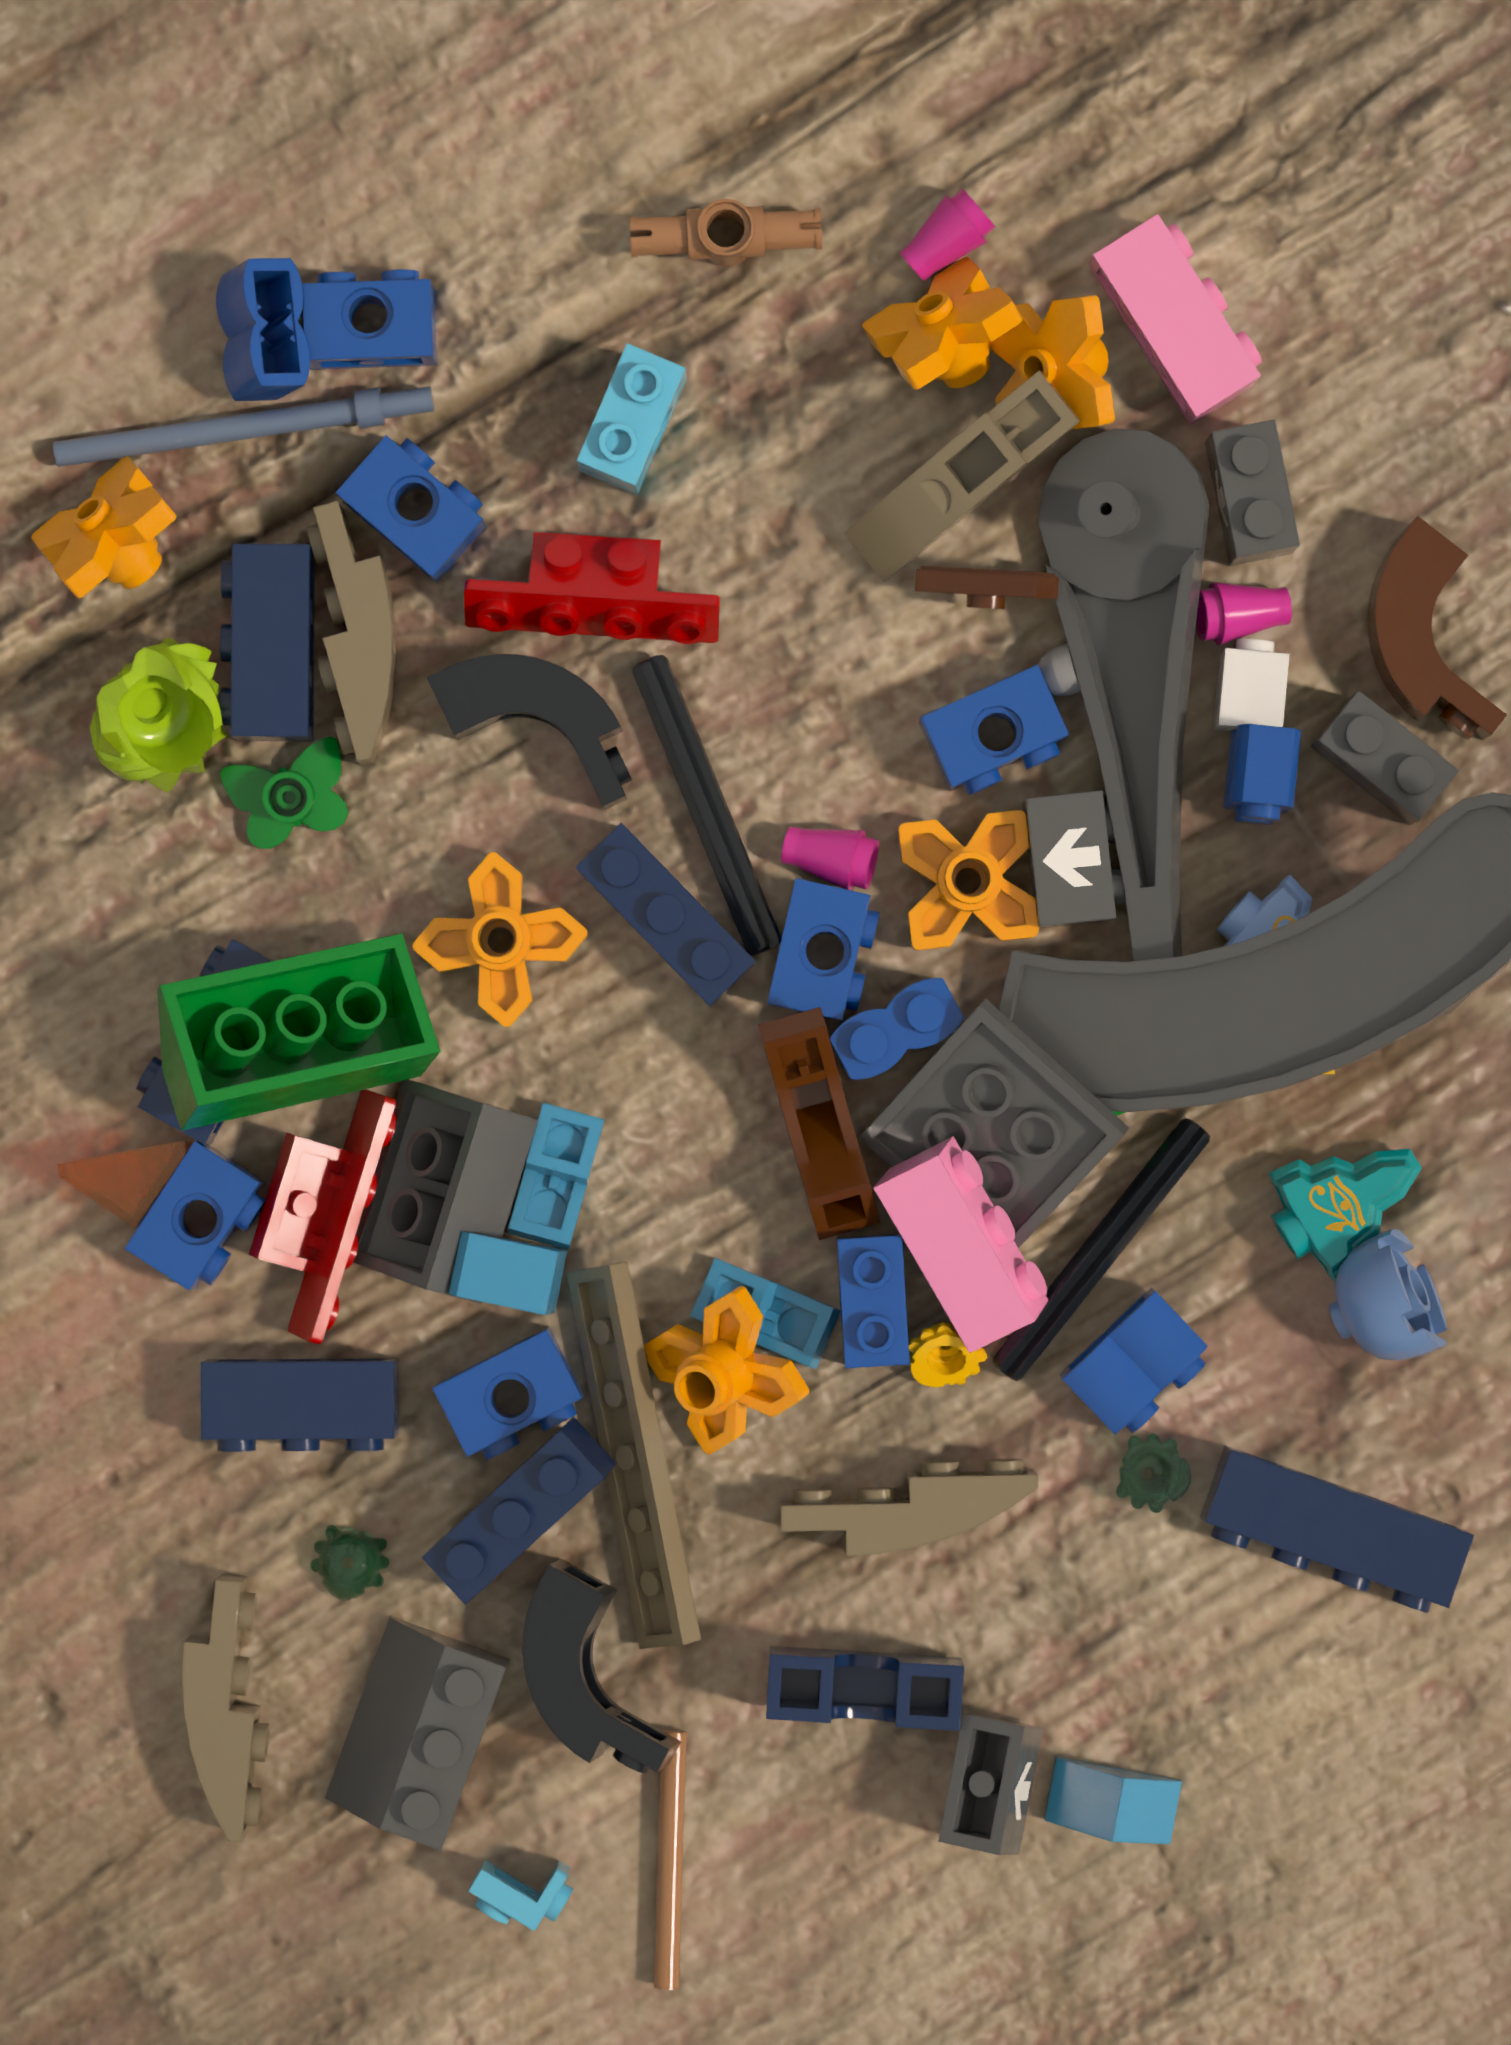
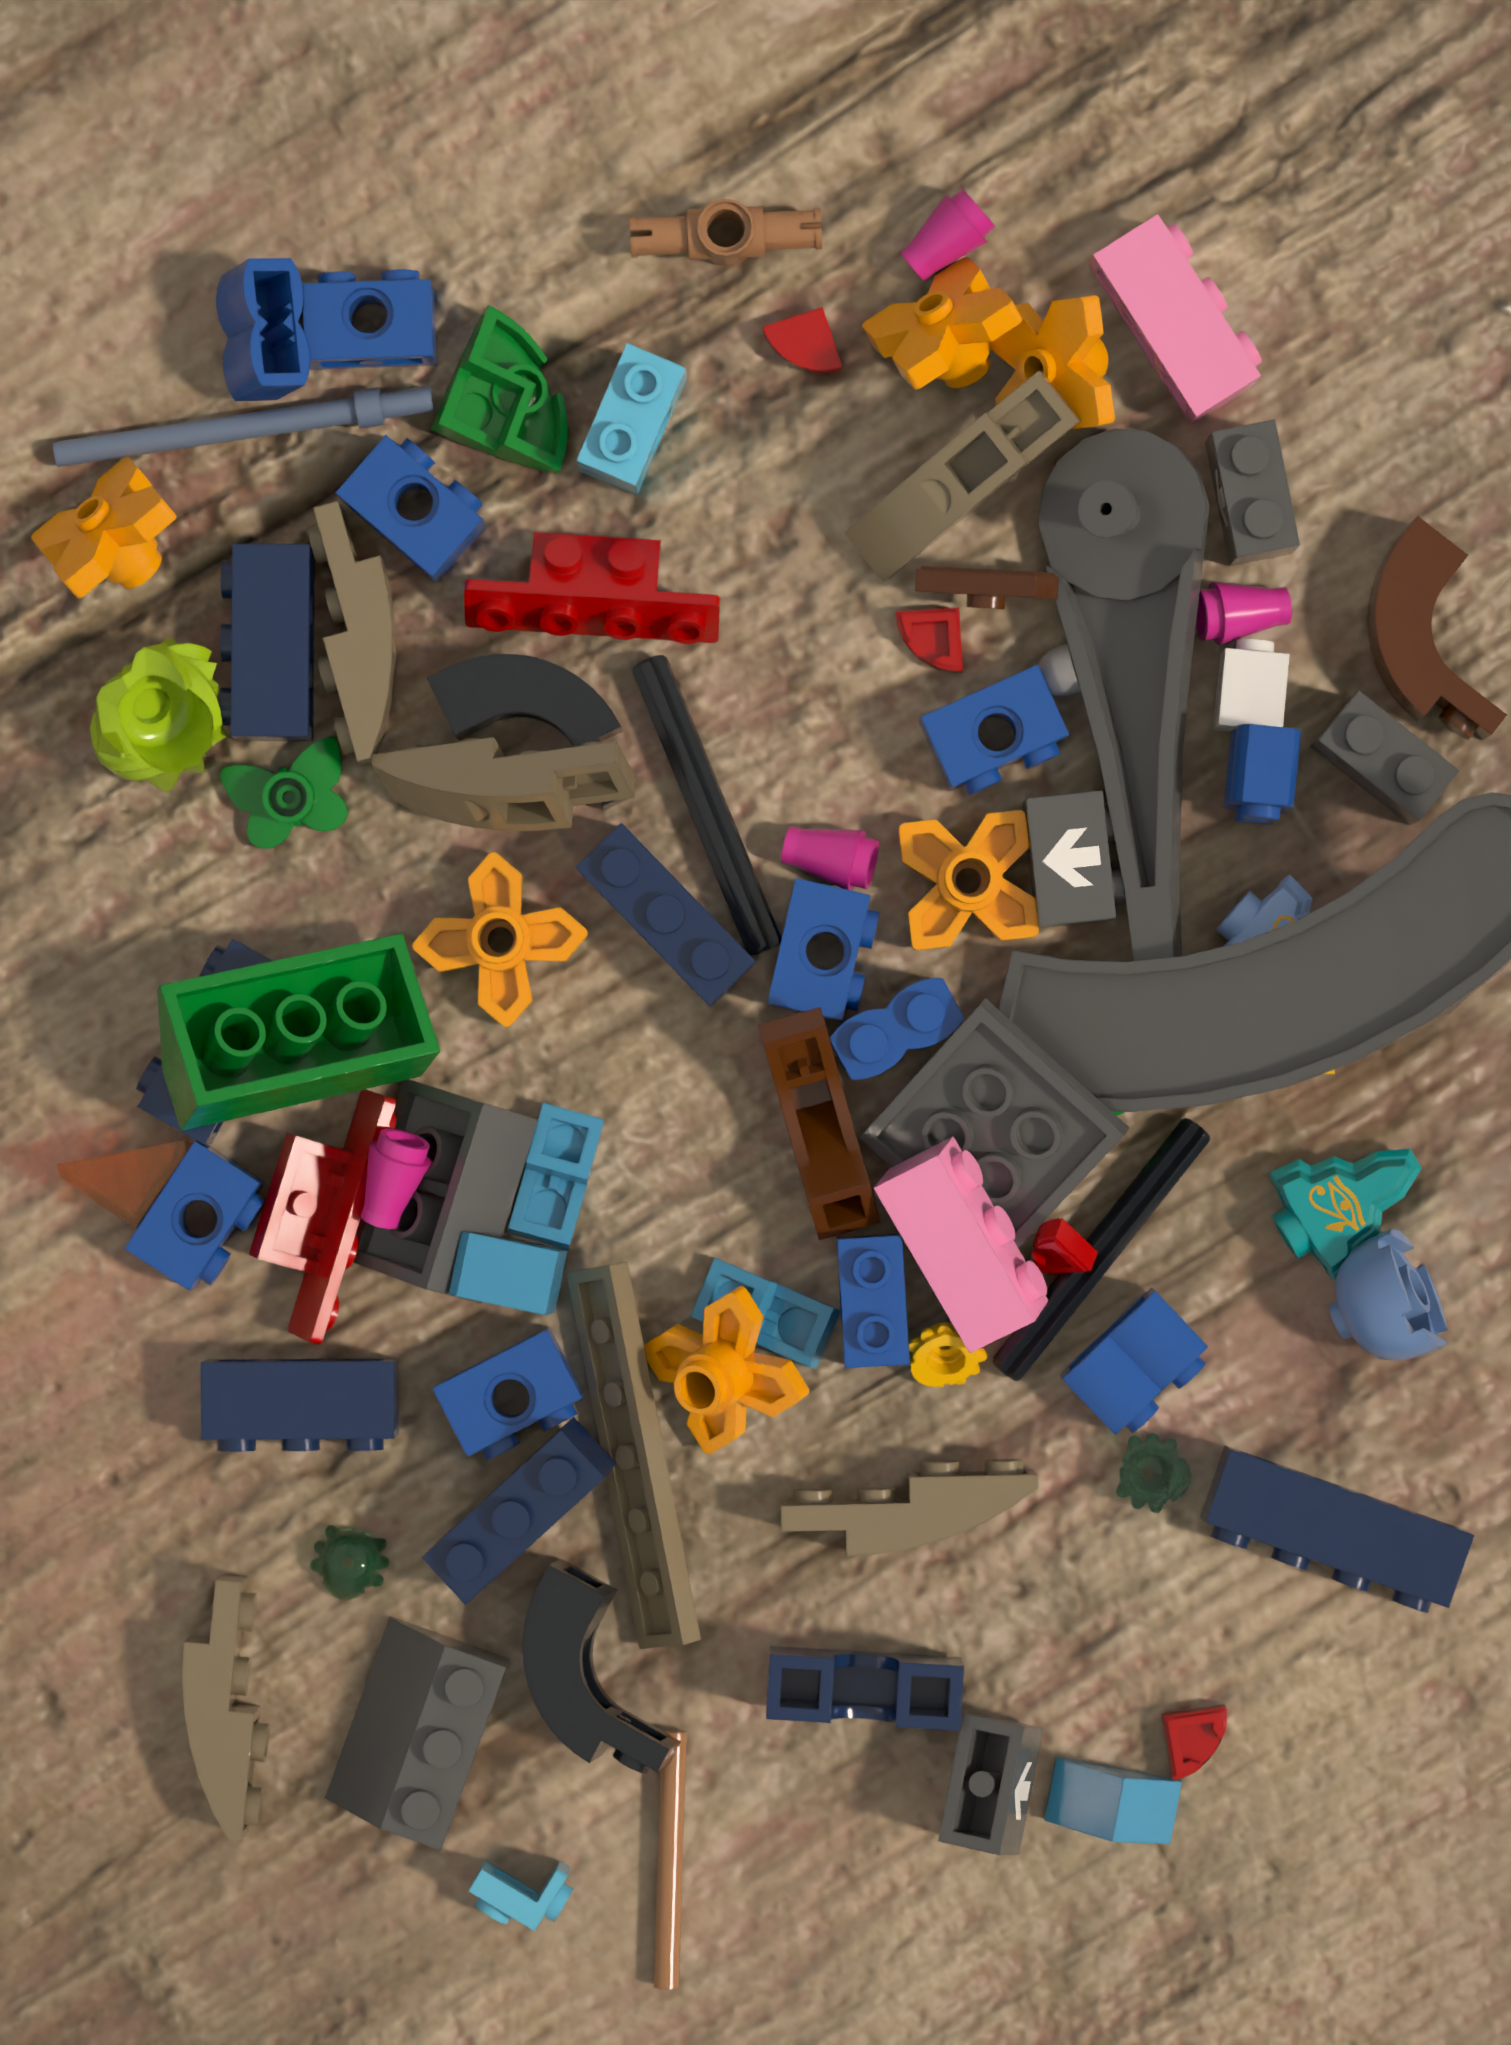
(393, 1174): none -> dark pink cone
(483, 789): none -> dark tan slope
(502, 398): none -> green brick
(805, 342): none -> red tile
(933, 637): none -> red tile
(1061, 1249): none -> red tile
(1193, 1737): none -> red tile

